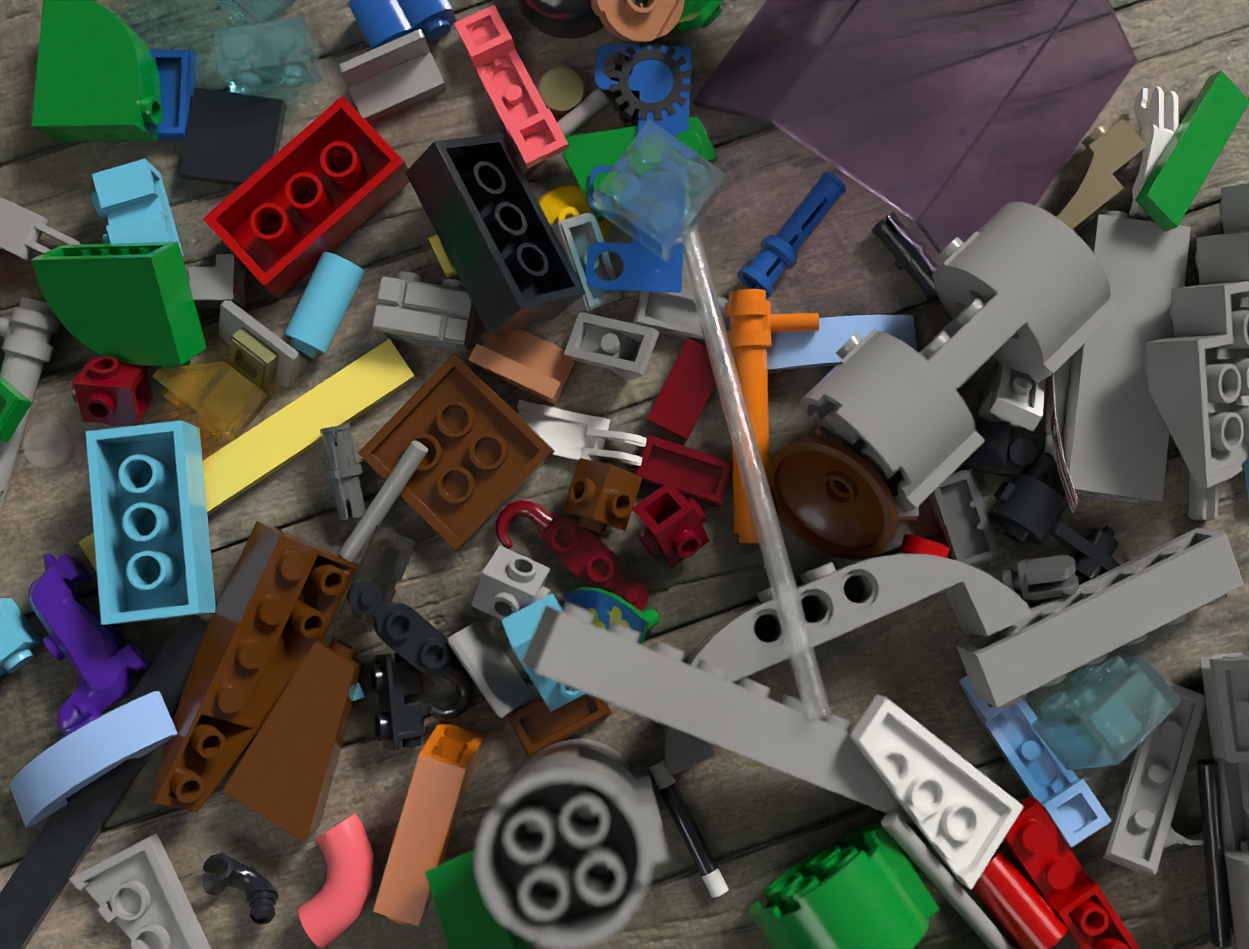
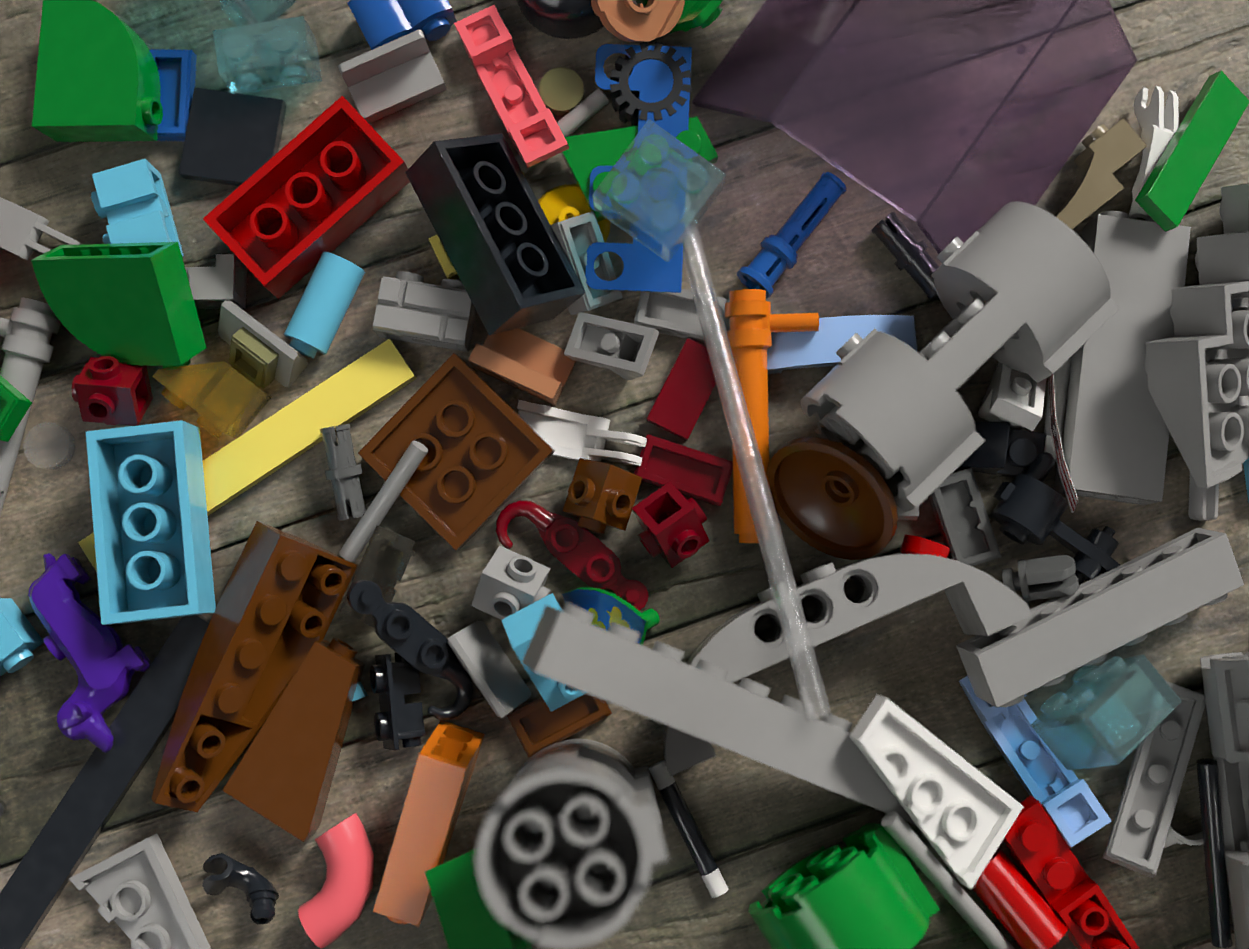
(89, 754): light blue slope -> none

